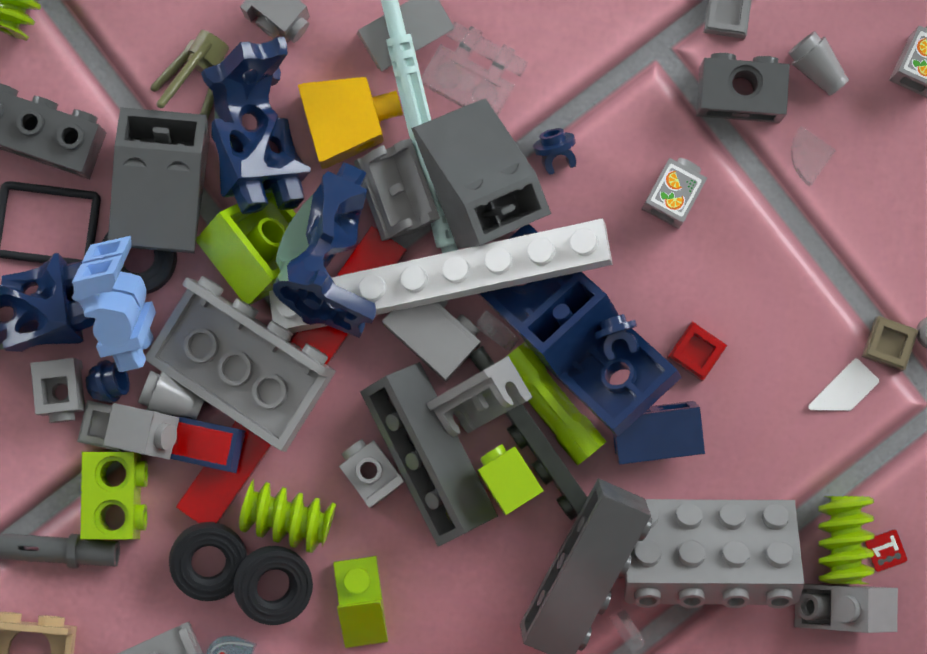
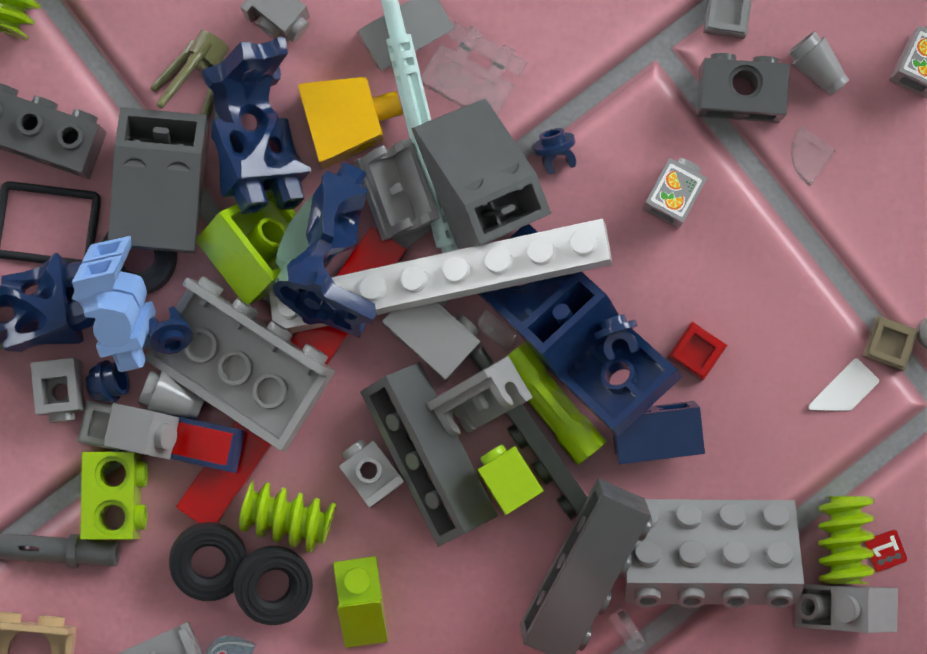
(170, 335): none -> dark blue plate

